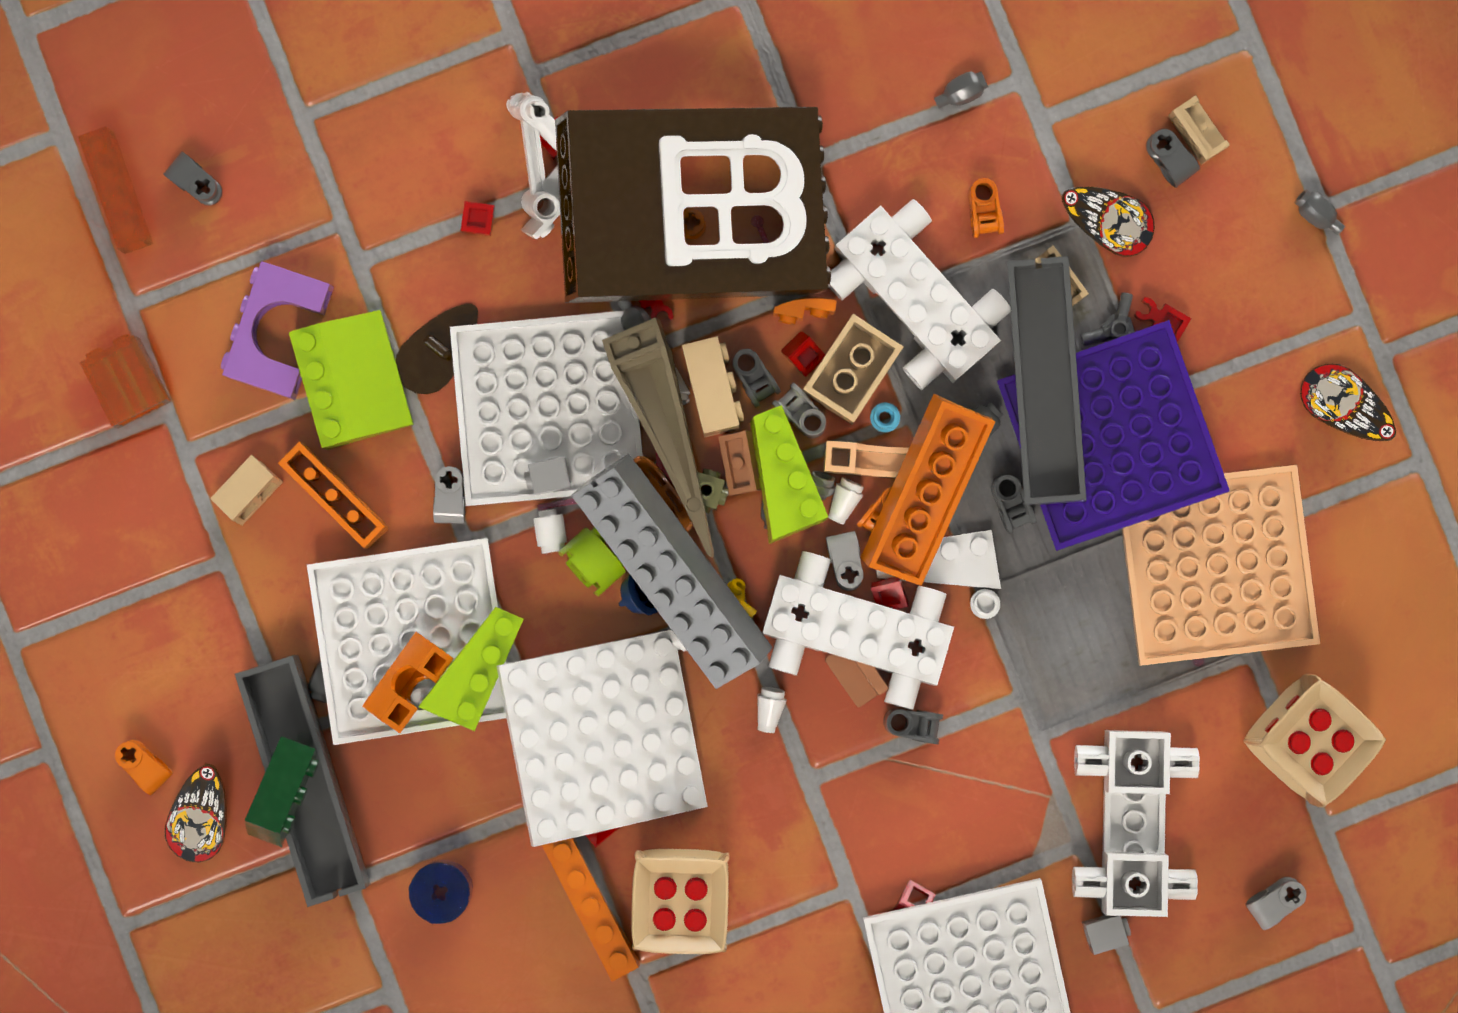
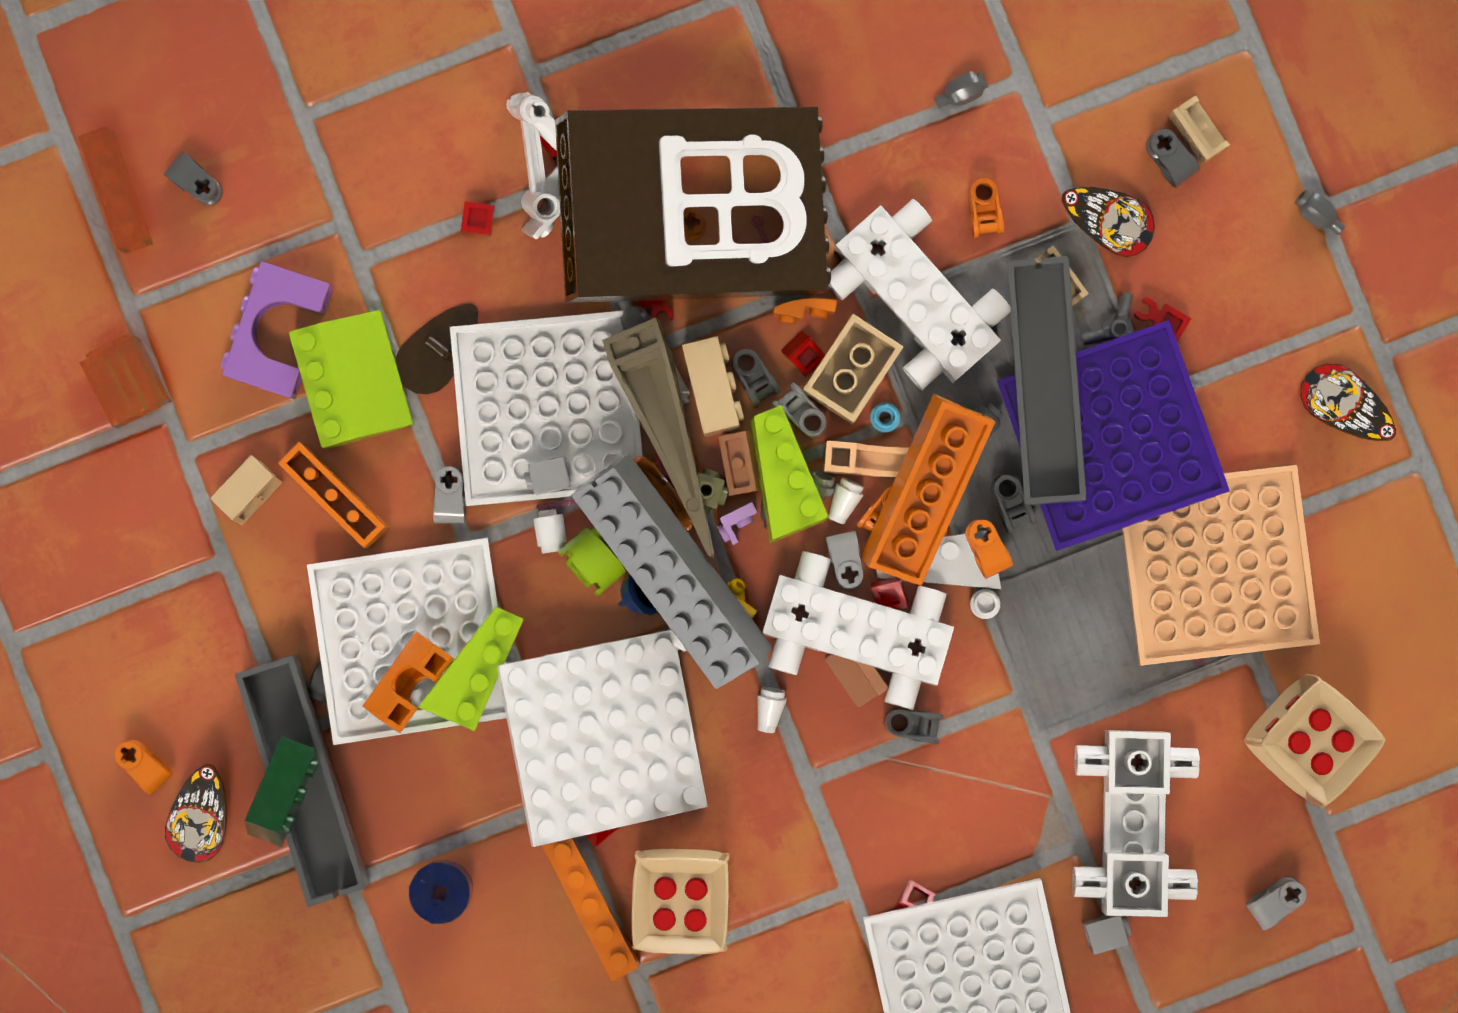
(740, 517): none -> lavender bracket
(988, 553): none -> orange piece

